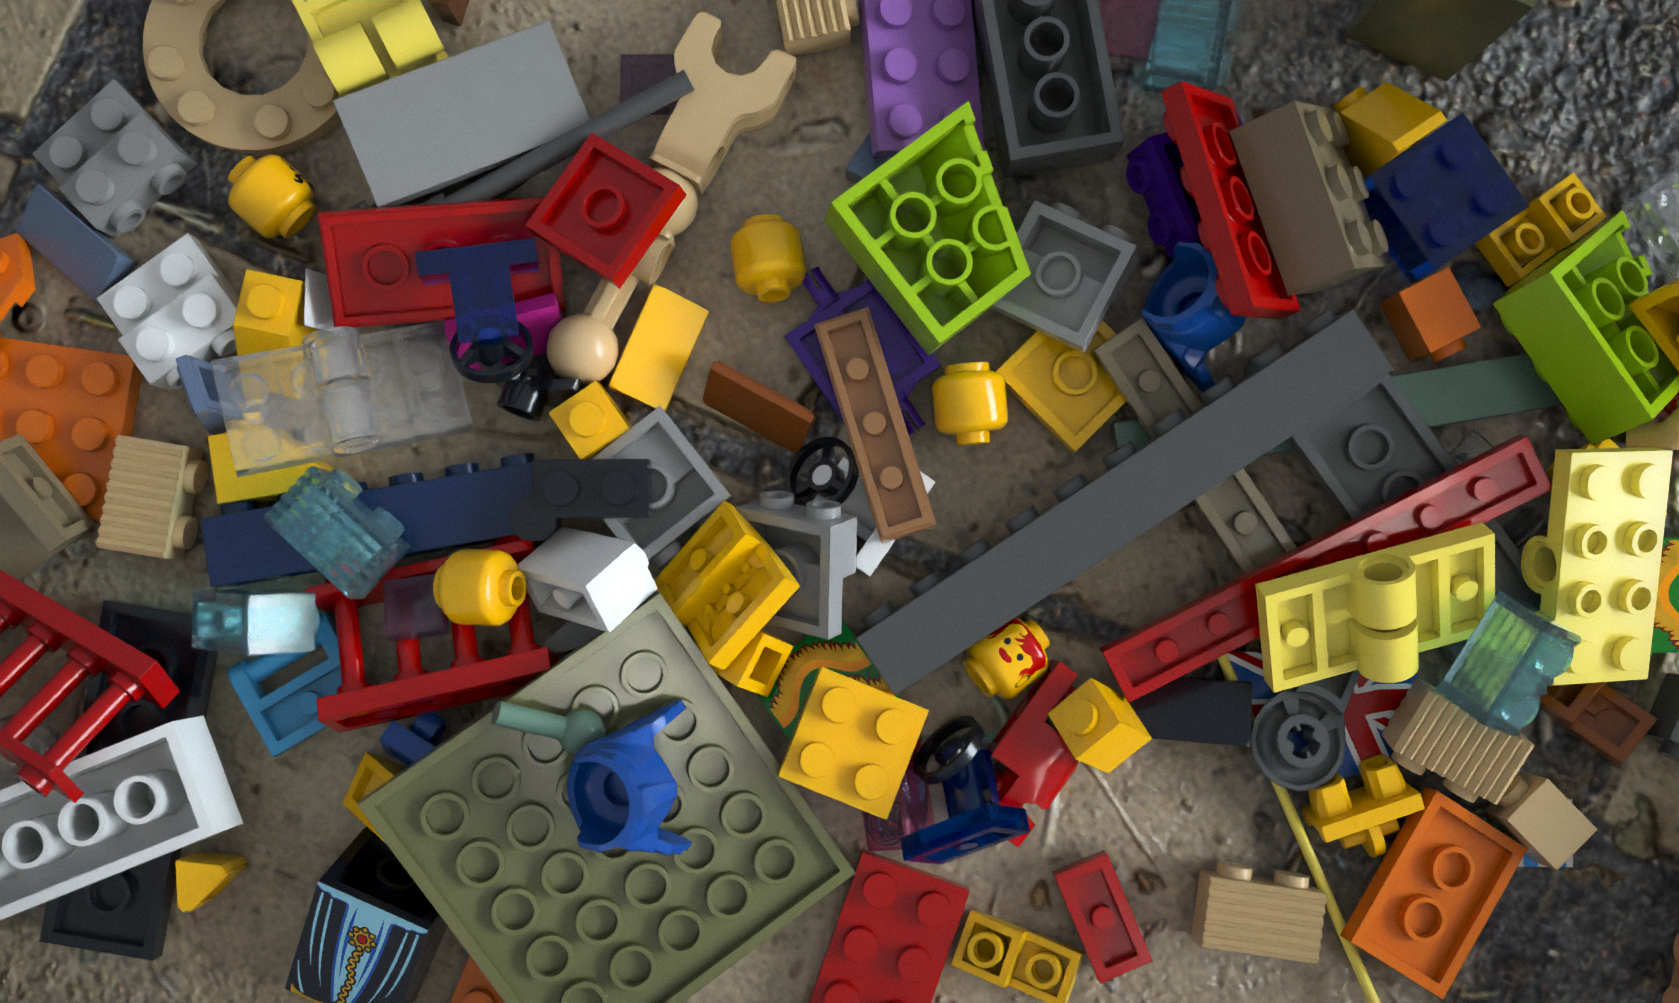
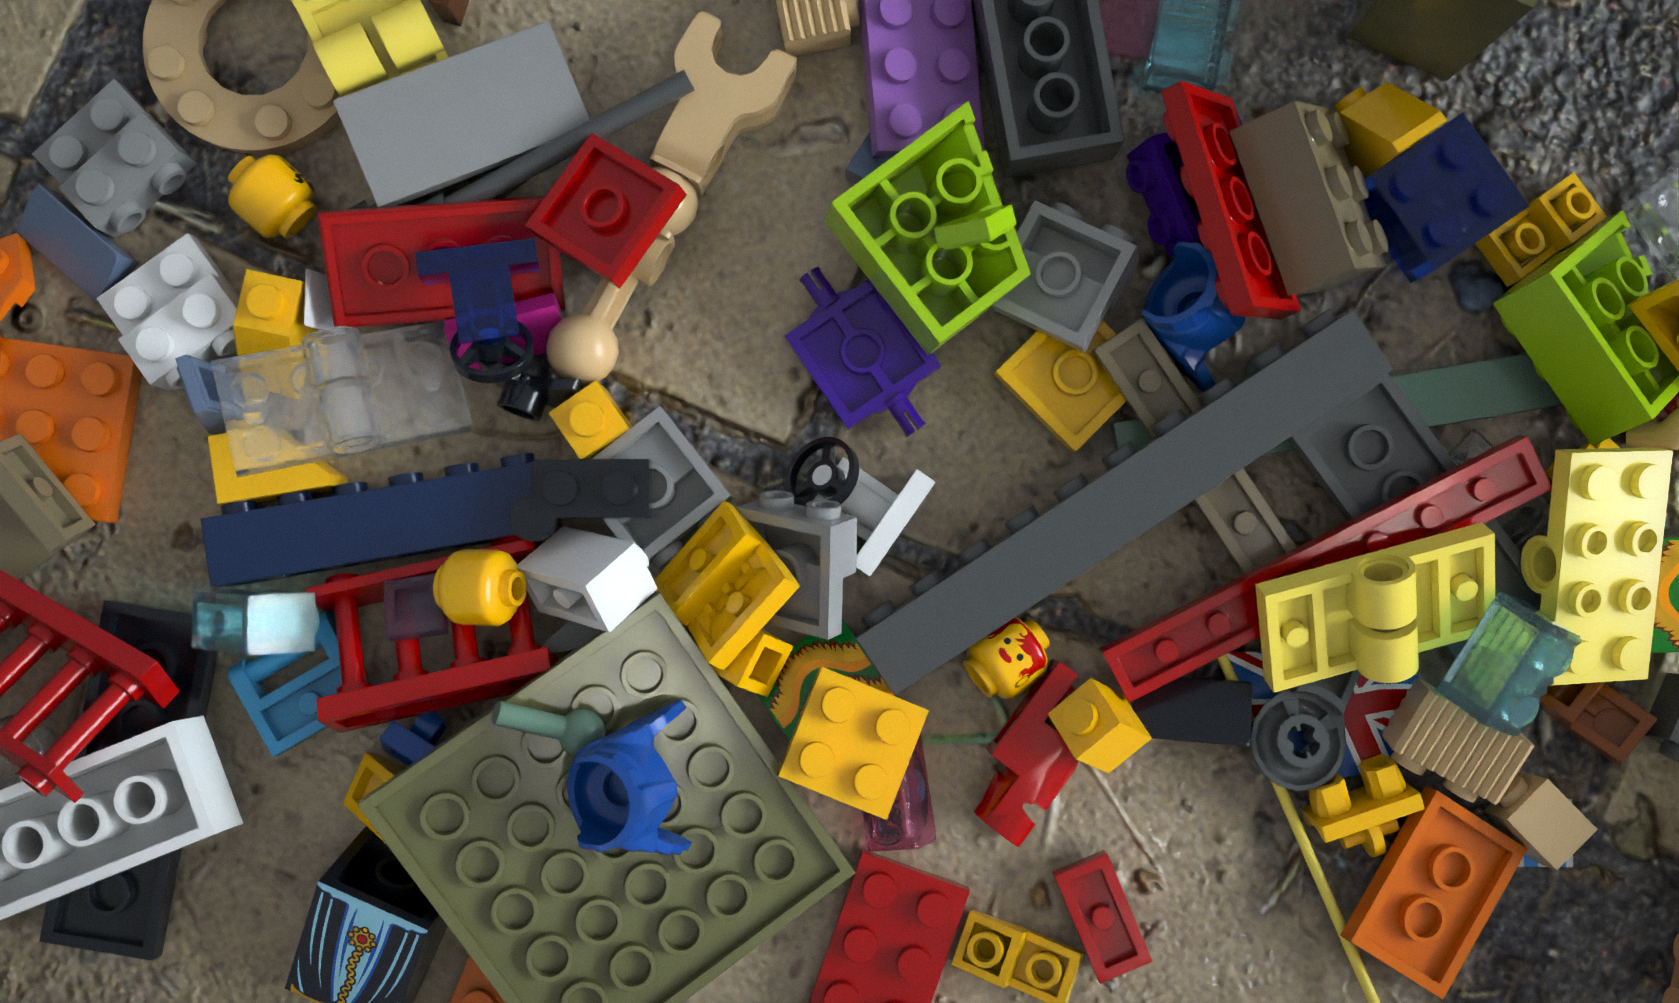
(152, 498): tan brick -> none
(204, 876): yellow slope -> none
(338, 530): clear light blue brick -> none
(644, 71): clear purple tile -> none
(659, 348): yellow slope -> none
(758, 407): dark orange slope -> none
(768, 257): yellow head -> none
(875, 425): medium nougat tile -> none
(969, 402): yellow head -> none
(970, 798): clear blue piece -> none
(975, 228): none -> lime tile
(1259, 914): tan brick -> none
(1431, 317): orange brick -> none

